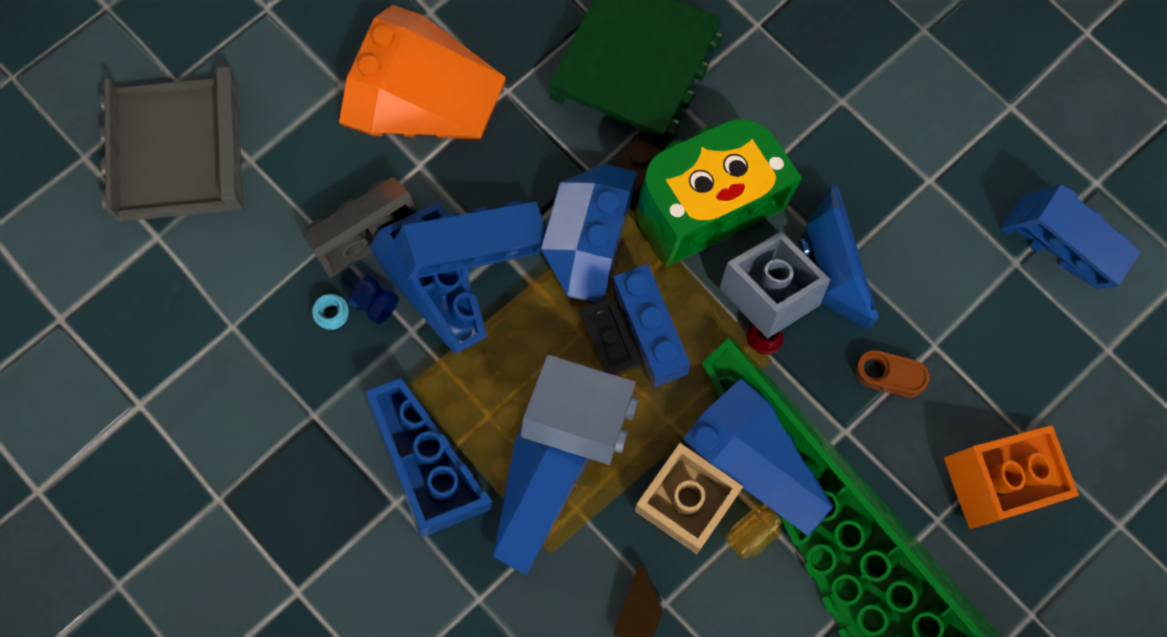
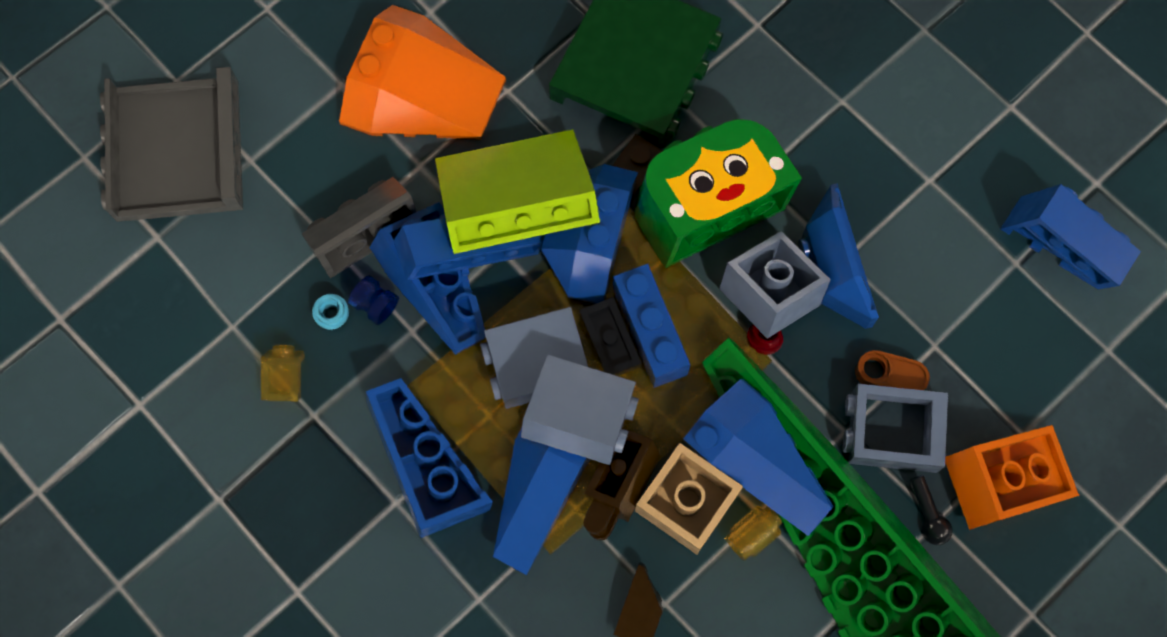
(281, 374): none -> clear yellow bracket
(516, 191): none -> lime panel
(521, 350): none -> sand blue brick
(619, 486): none -> dark brown brick
(934, 430): none -> sand blue window
(936, 528): none -> black bar

